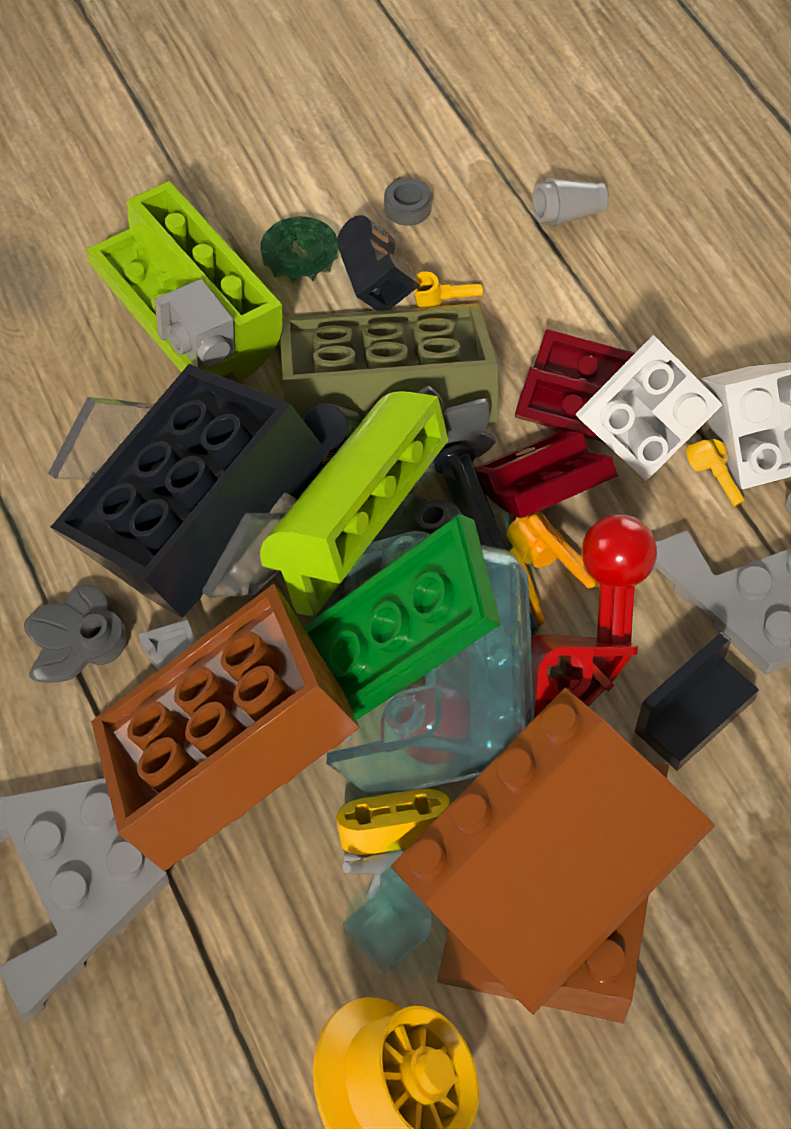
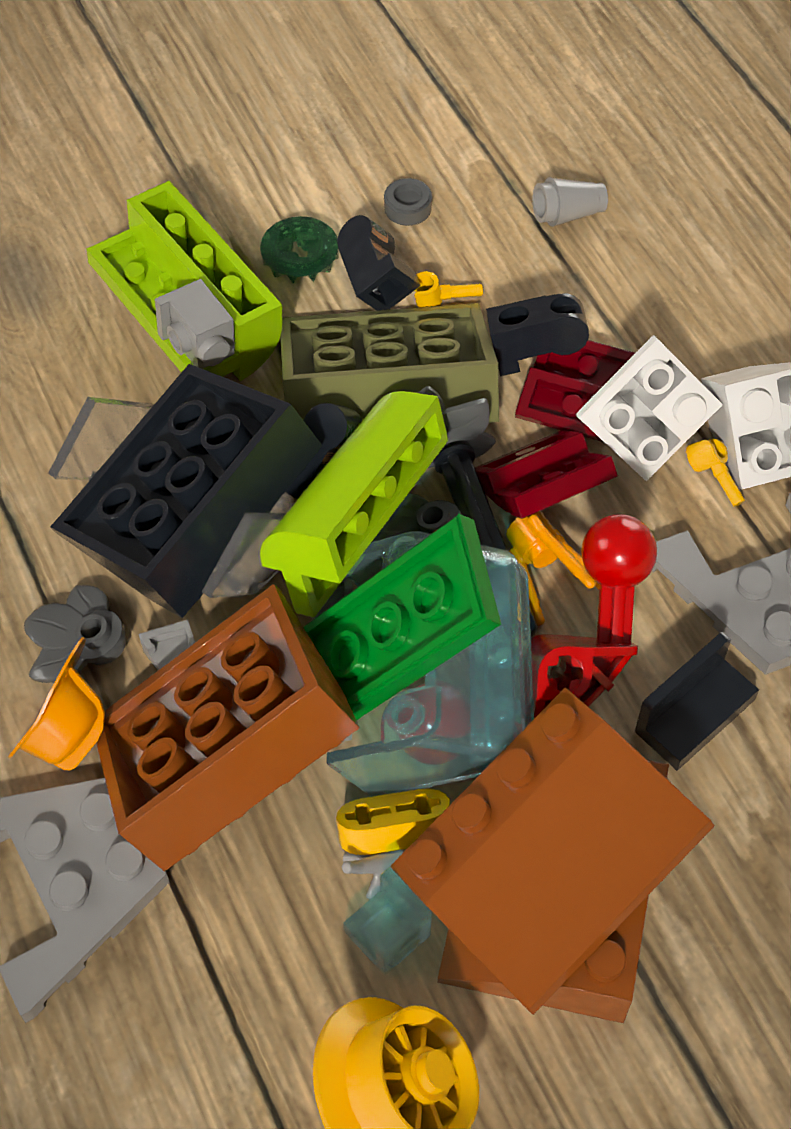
(68, 720): none -> light orange piece
(536, 328): none -> black leg

